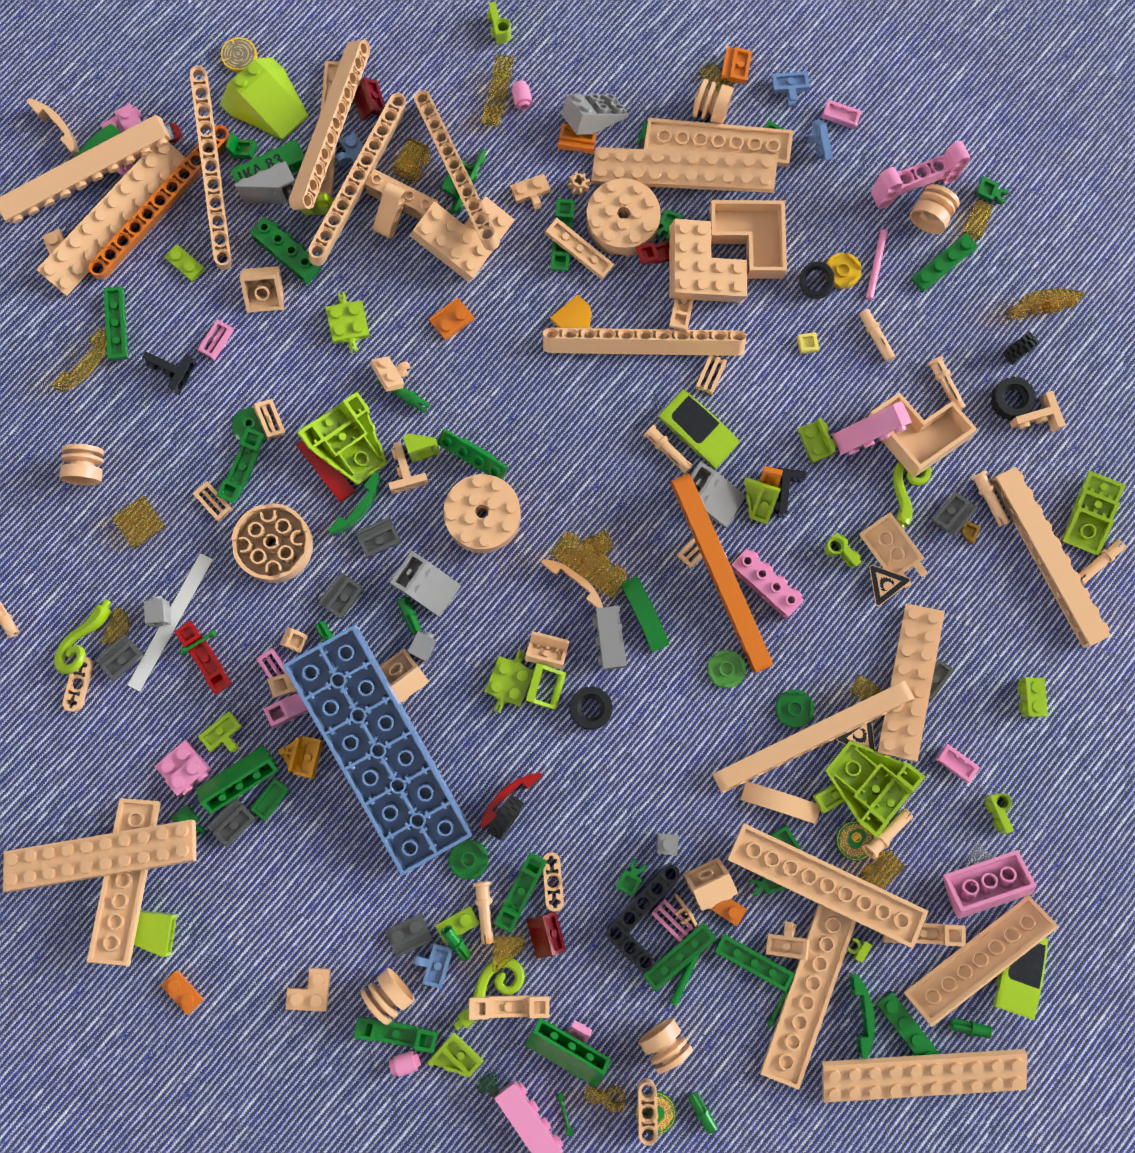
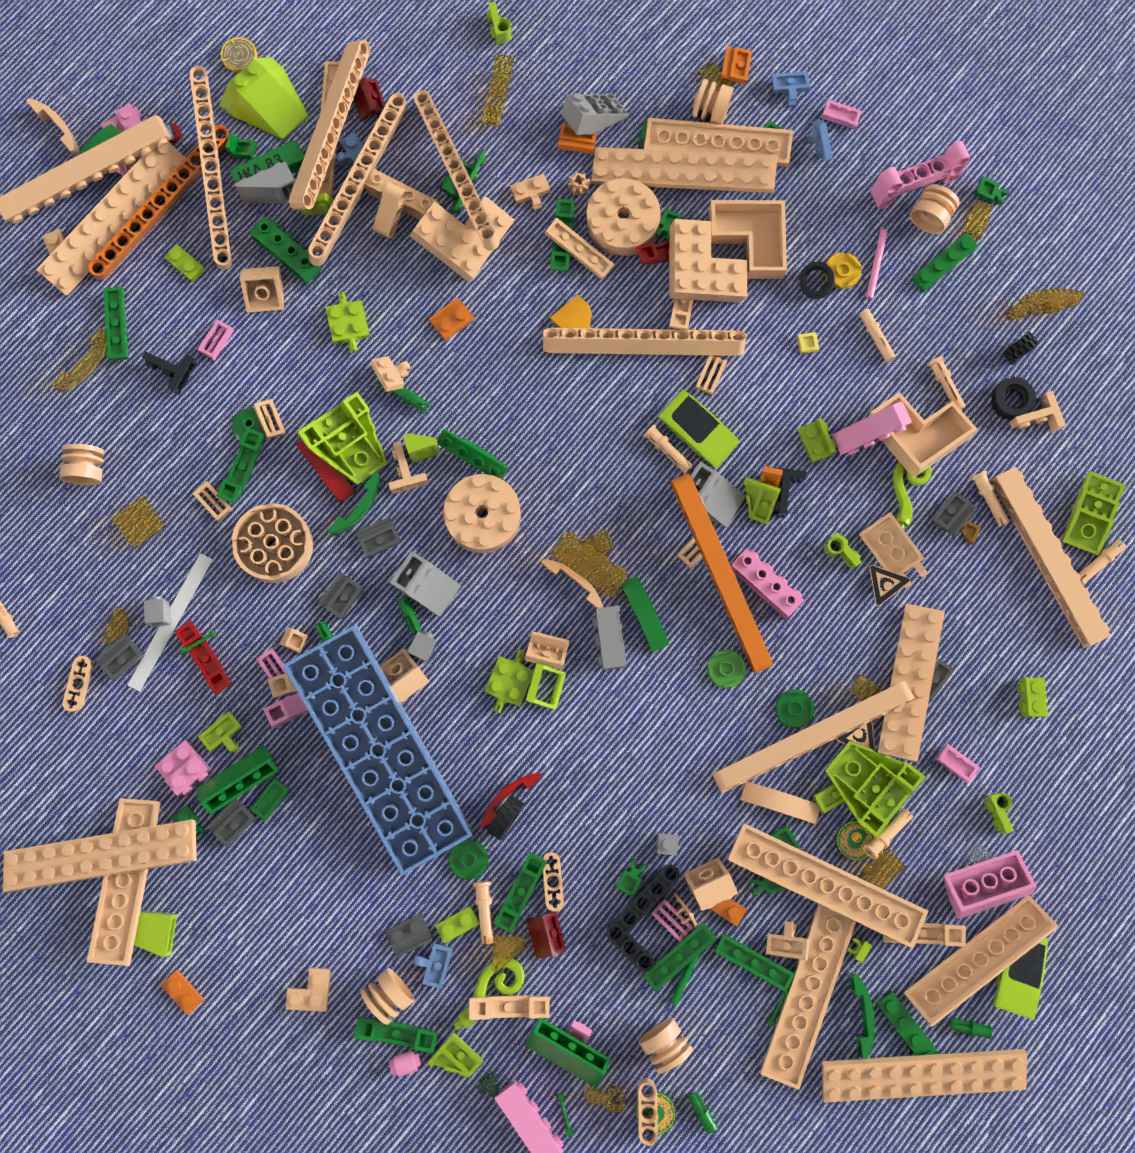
(66, 649): lime plant -> none
(302, 756): light orange slope -> none
(411, 160): clear yellow brick -> none
(455, 942): green axle -> none
(521, 95): bright pink brick -> none
(605, 704): black tyre -> none

